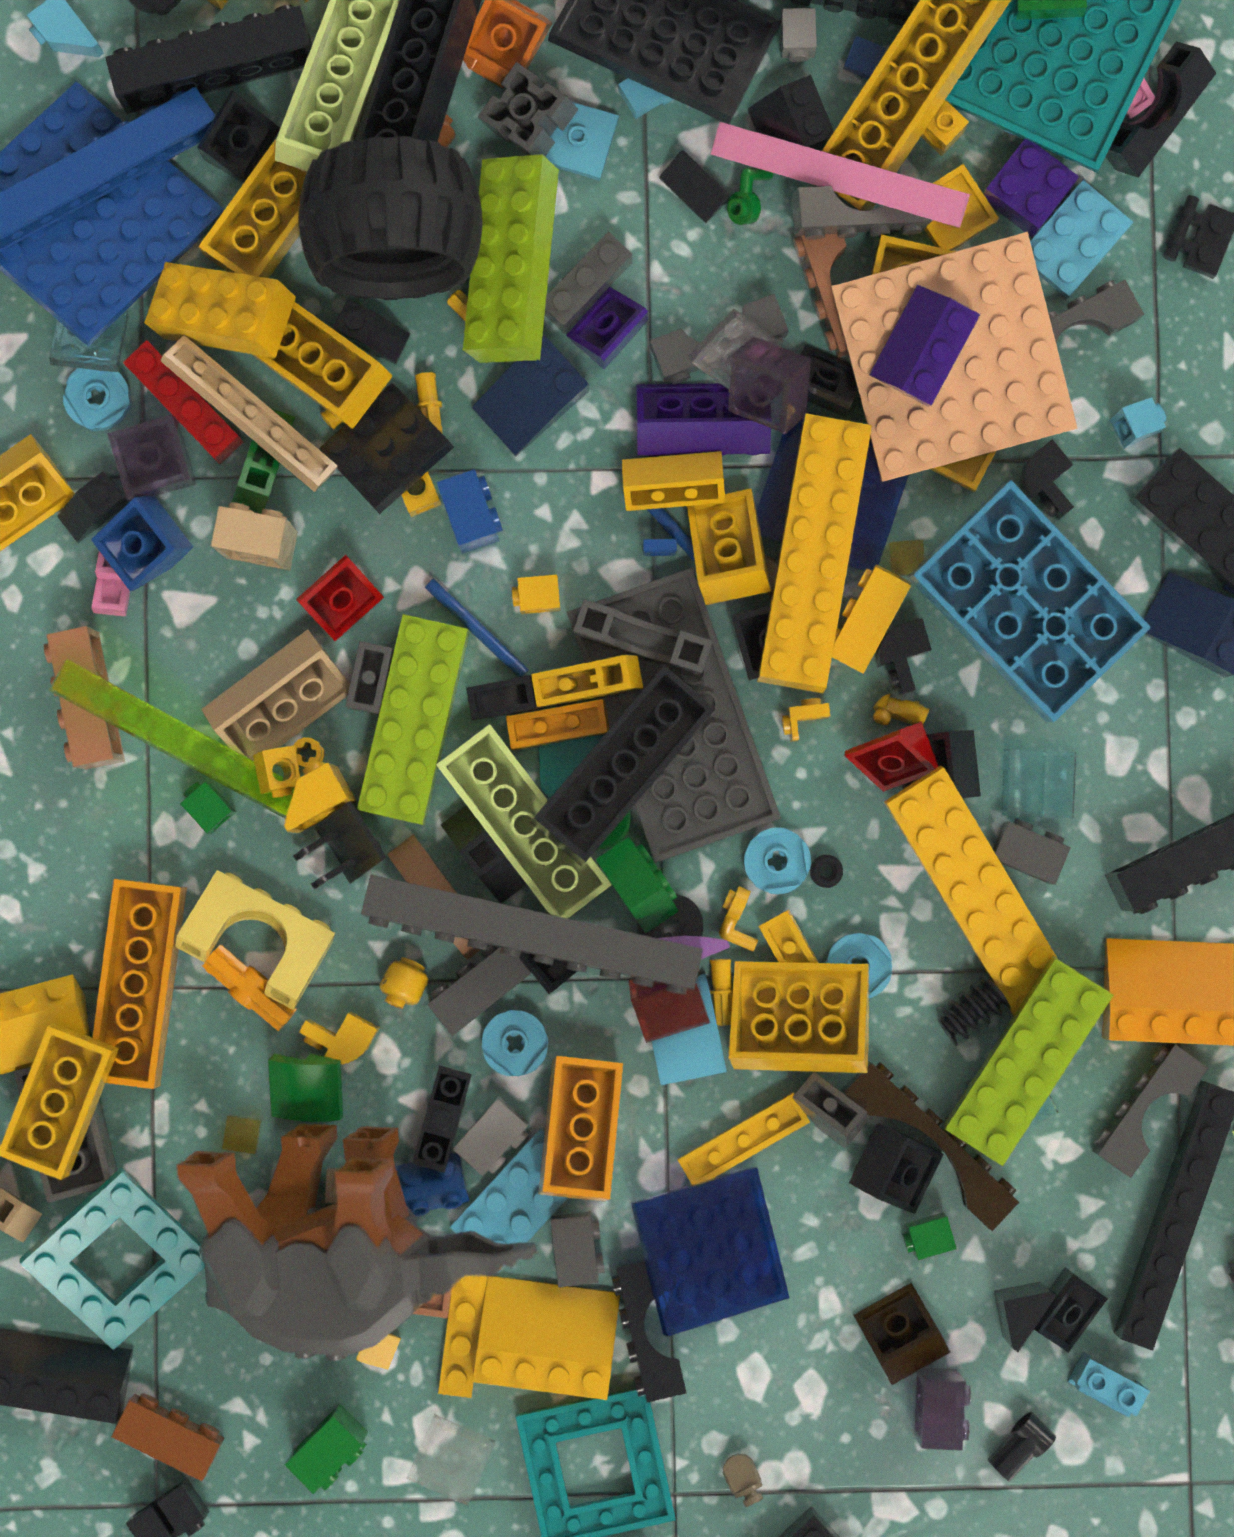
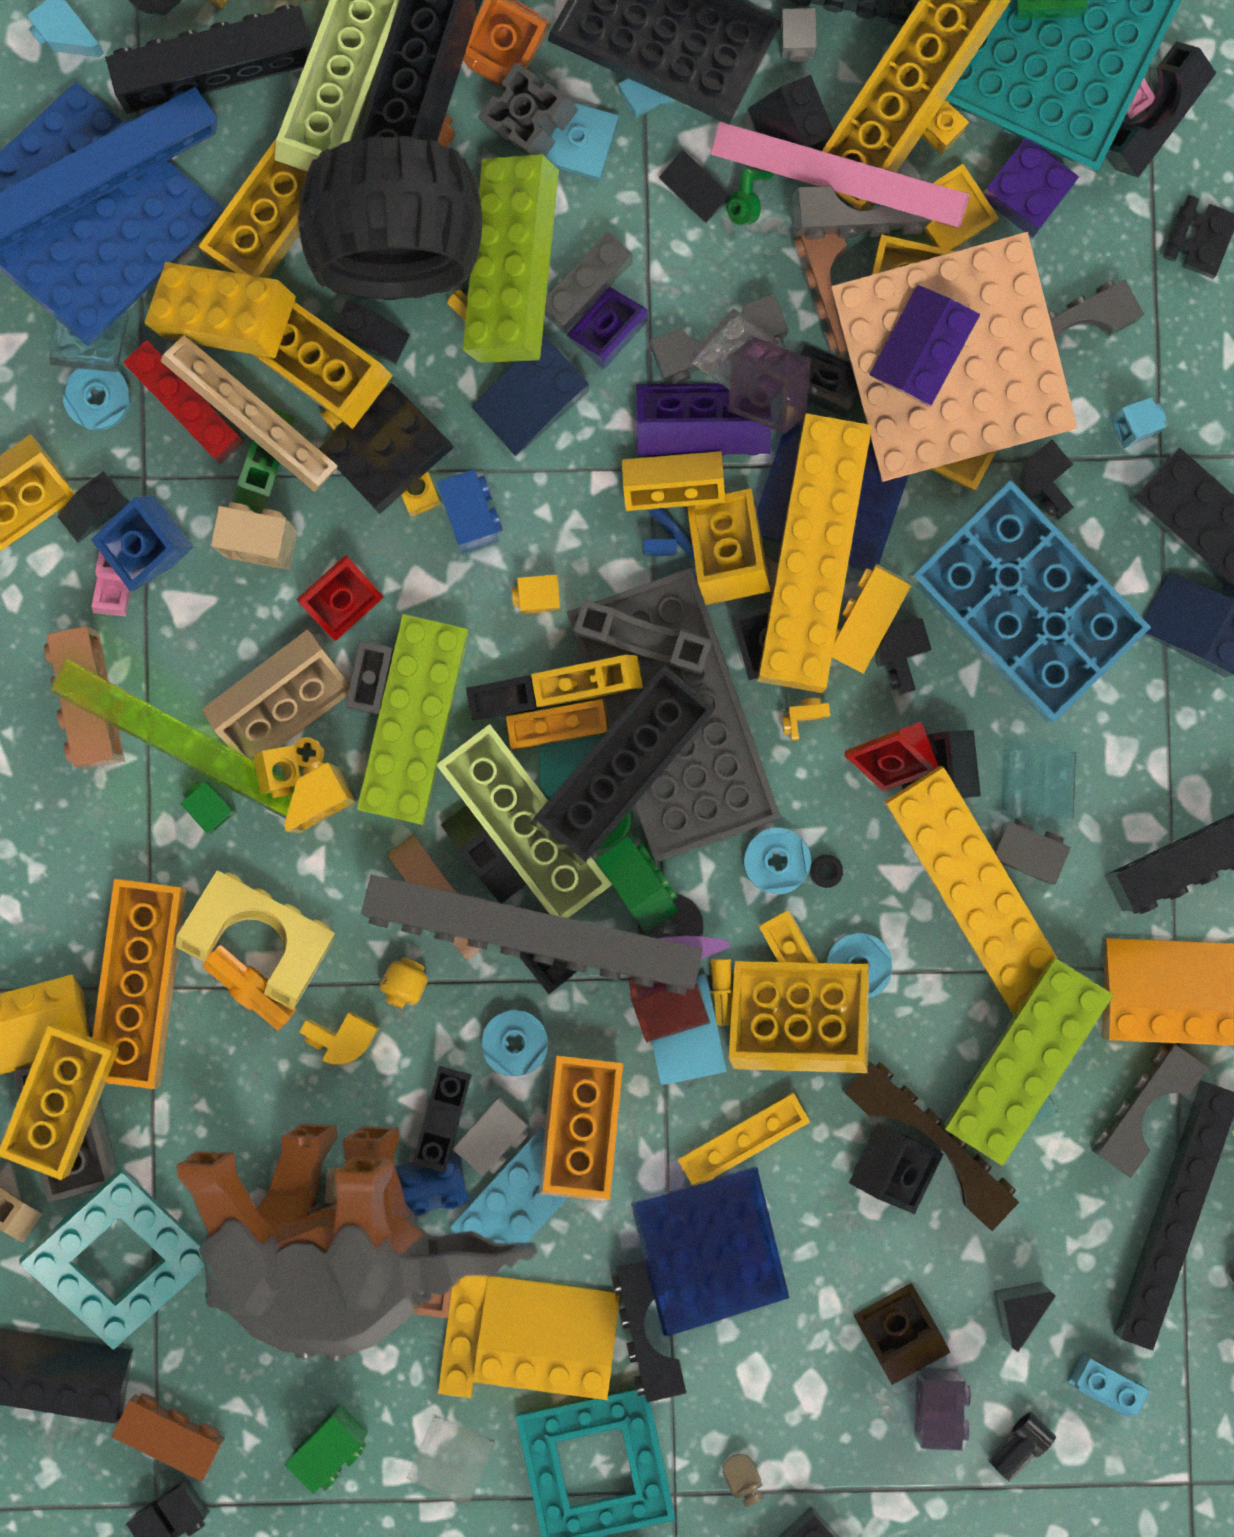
(151, 458): clear purple brick -> none
(237, 138): black slope -> none
(242, 1134): clear yellow plate -> none
(305, 1088): green slope -> none
(350, 843): black plate -> none
(381, 1354): yellow slope -> none
(428, 398): yellow axle -> none
(476, 628): blue bar -> none
(476, 988): dark grey brick -> none
(575, 1249): dark grey brick -> none
(735, 904): yellow plate -> none
(830, 1110): dark grey slope -> none
(864, 57): blue tile -> none
(898, 709): yellow arm -> none
(905, 556): clear yellow plate -> none
(929, 1236): green brick -> none
(971, 1009): black piece -> none
(1070, 1310): black slope -> none
(1077, 238): medium azure plate -> none

